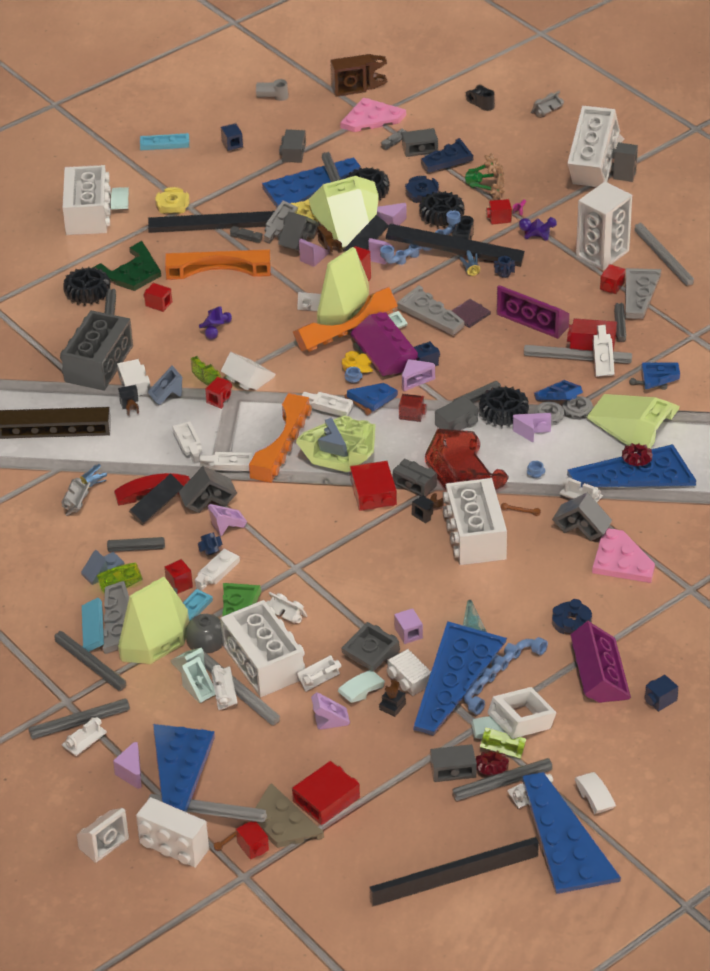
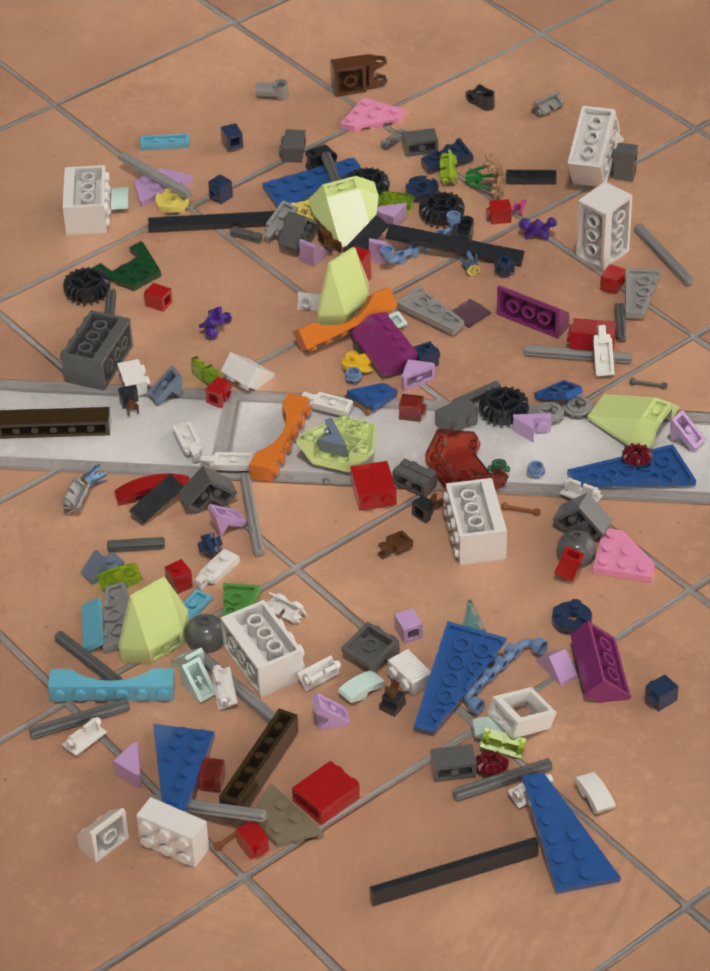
(148, 188): none -> lavender wing
(153, 685): none -> medium azure arch
(155, 175): none -> light grey axle
(189, 263): orange arch -> none
(212, 775): none -> clear red brick
(220, 189): none -> dark blue brick
(251, 514): none -> light grey axle
(261, 760): none -> dark brown brick
(314, 156): none -> black piece
(392, 197): none -> clear neon green slope
(398, 542): none -> reddish brown plate
(450, 173): none -> lime hinge
(498, 464): none -> clear green plate
(531, 177): none -> black tile
(558, 666): none -> lavender slope
(569, 563): none -> red brick
(579, 541): none -> dark grey cylinder
(659, 373): blue wing -> none
(683, 427): none -> lavender slope

